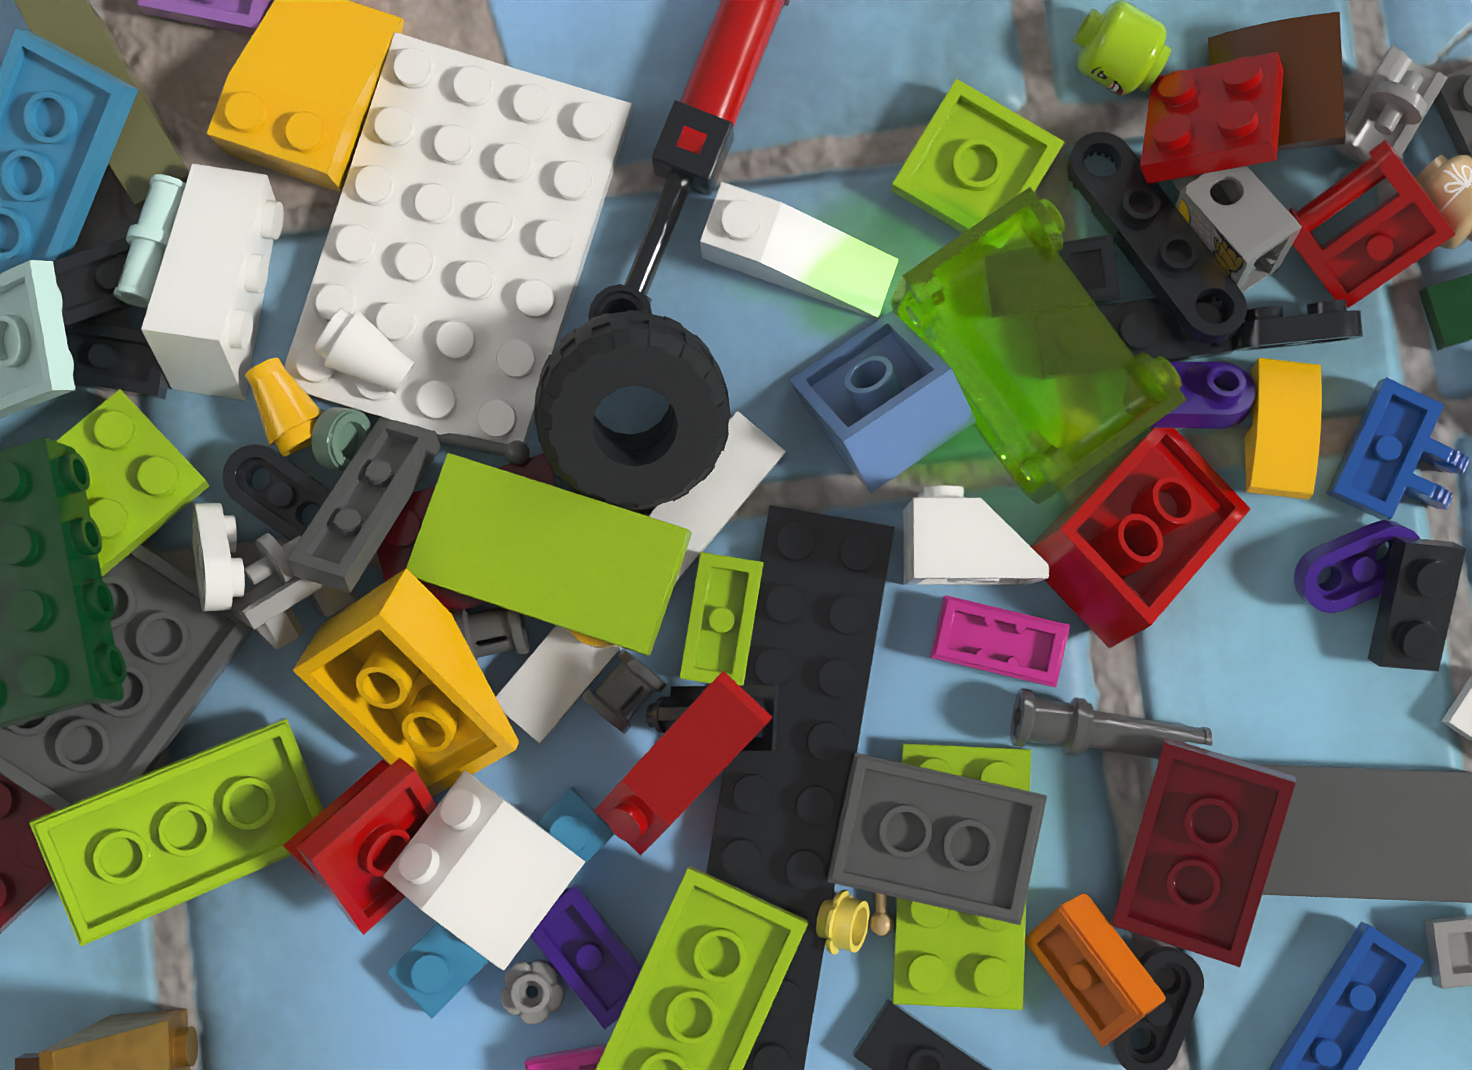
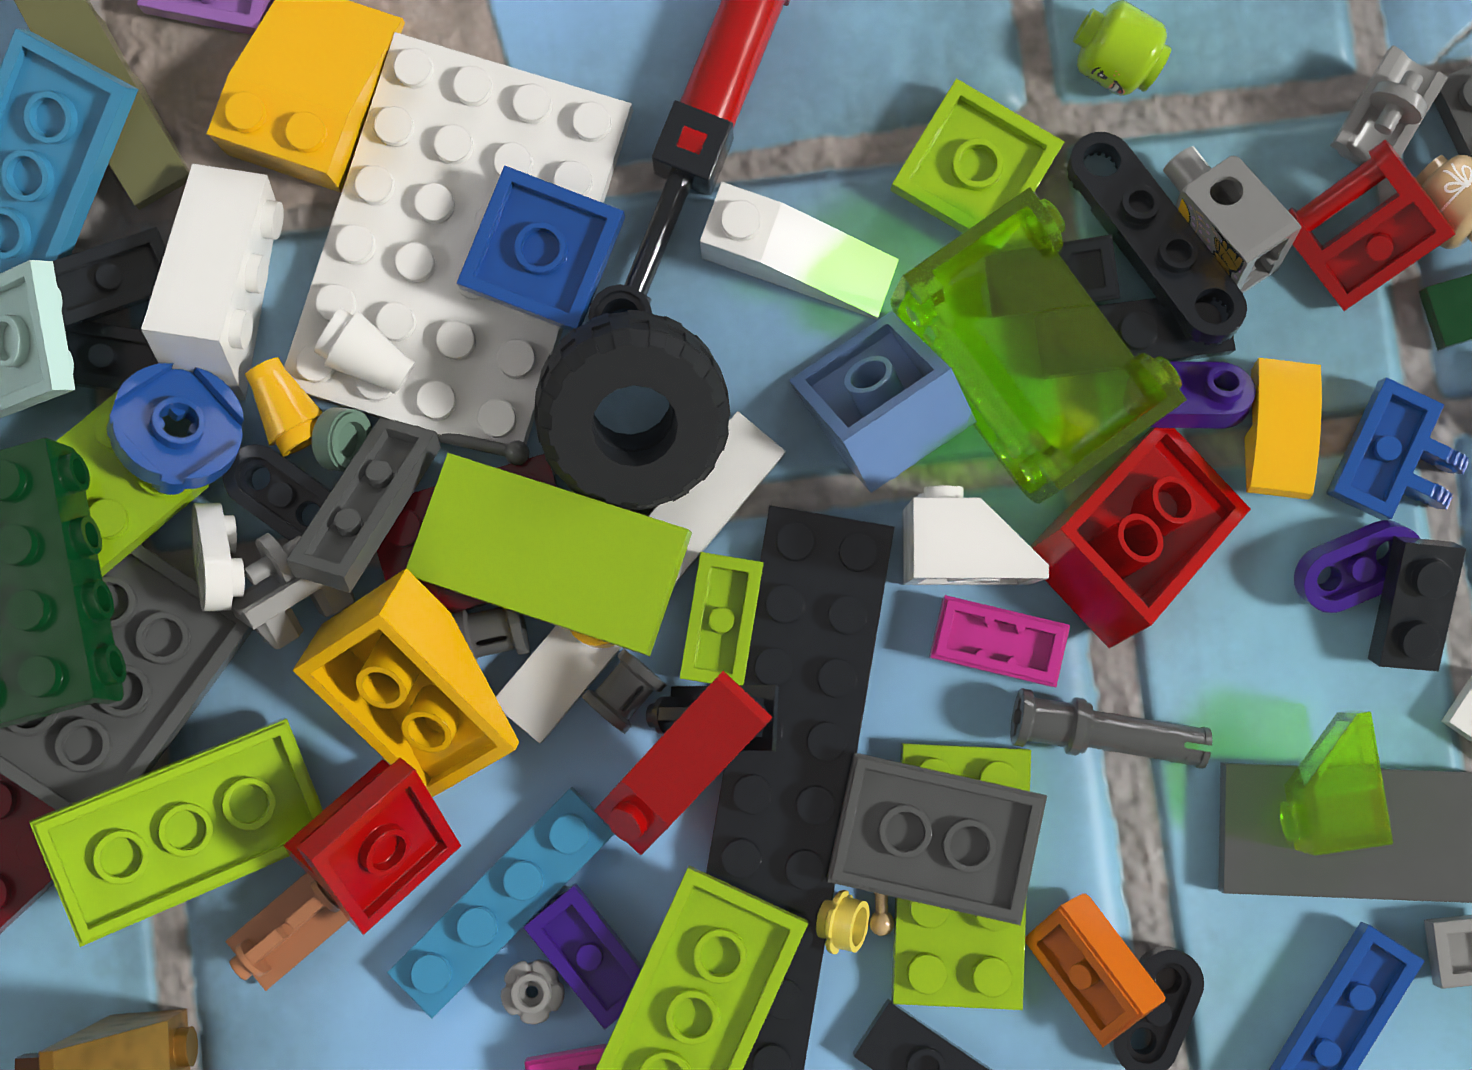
(149, 240): light aqua pin -> none
(171, 461): none -> blue plate
(285, 932): none -> nougat hinge
(483, 870): white slope -> none
(541, 249): none -> blue plate
(1203, 851): dark red plate -> none
(1213, 118): red plate -> none
(1312, 75): reddish brown slope -> none
(1323, 324): black plate -> none
(1338, 791): none -> clear neon green slope

